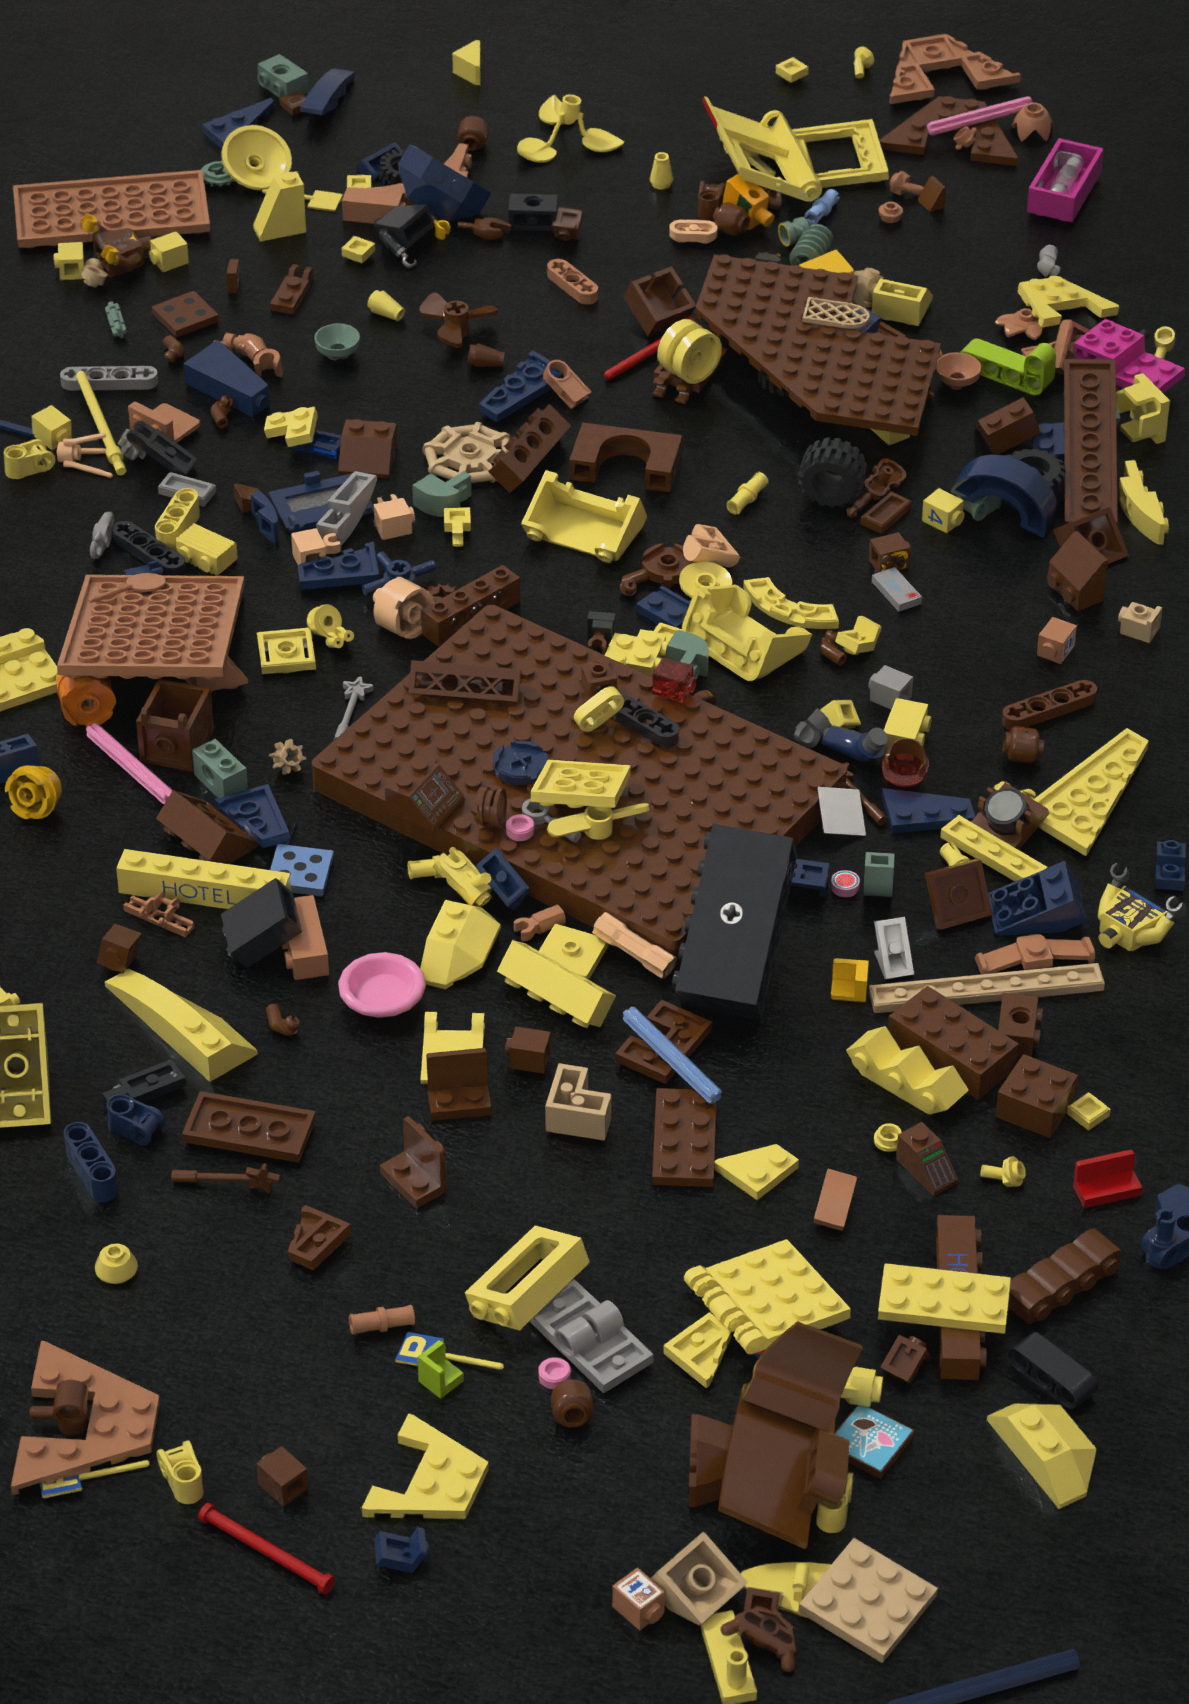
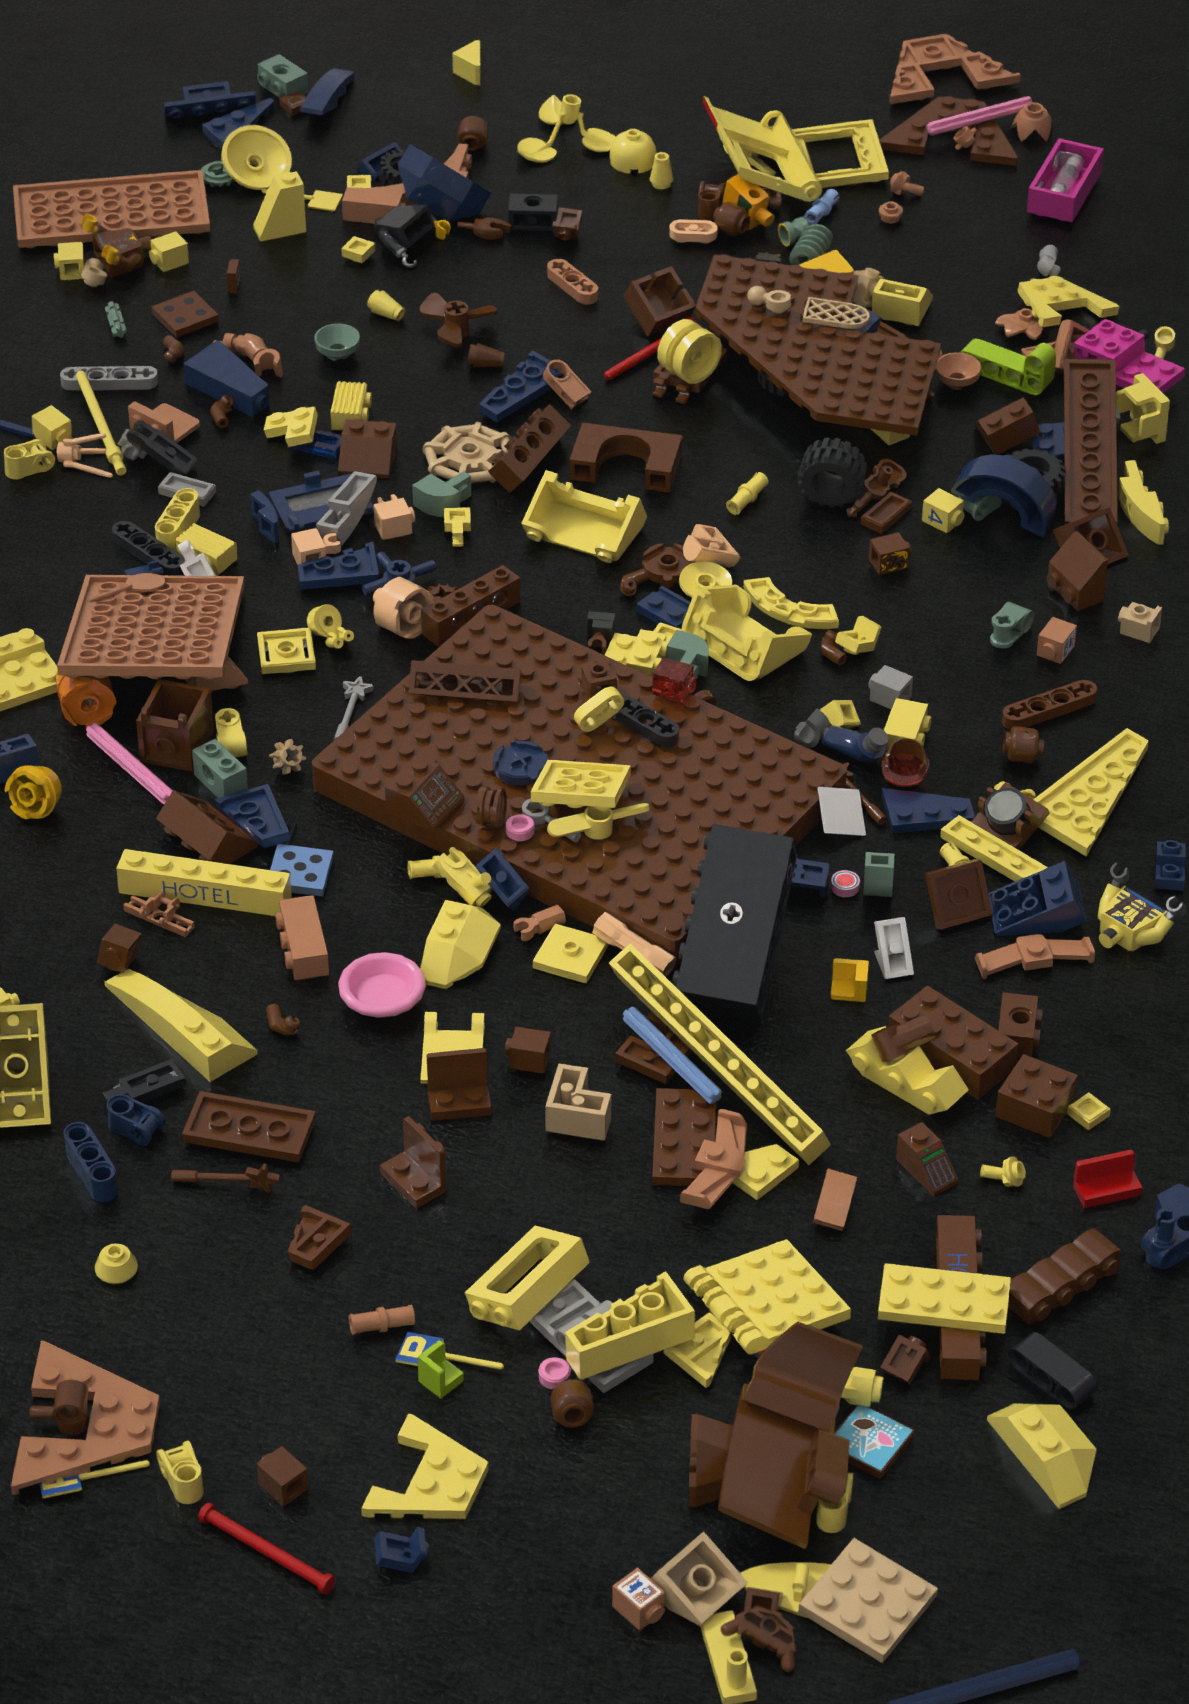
(101, 535): light grey piece -> none
(194, 564): none -> white plate
(207, 99): none -> dark blue bracket
(230, 732): none -> light yellow piece
(243, 496): reddish brown slope -> none
(260, 923): black brick -> none
(292, 290): reddish brown hinge -> none
(351, 403): none -> light yellow brick
(555, 983): light yellow brick -> none
(631, 1329): none -> light yellow wedge
(632, 151): none -> light yellow cylinder
(719, 1161): none -> nougat plate
(720, 1054): none -> light yellow brick
(776, 301): none -> tan plate
(791, 70): light yellow plate -> none
(863, 59): light yellow plate -> none
(886, 1137): light yellow plate -> none
(896, 589): light grey tile -> none
(896, 1040): none -> reddish brown piece
(933, 195): reddish brown slope -> none
(992, 986): tan tile -> none
(1010, 624): none -> sand green piece

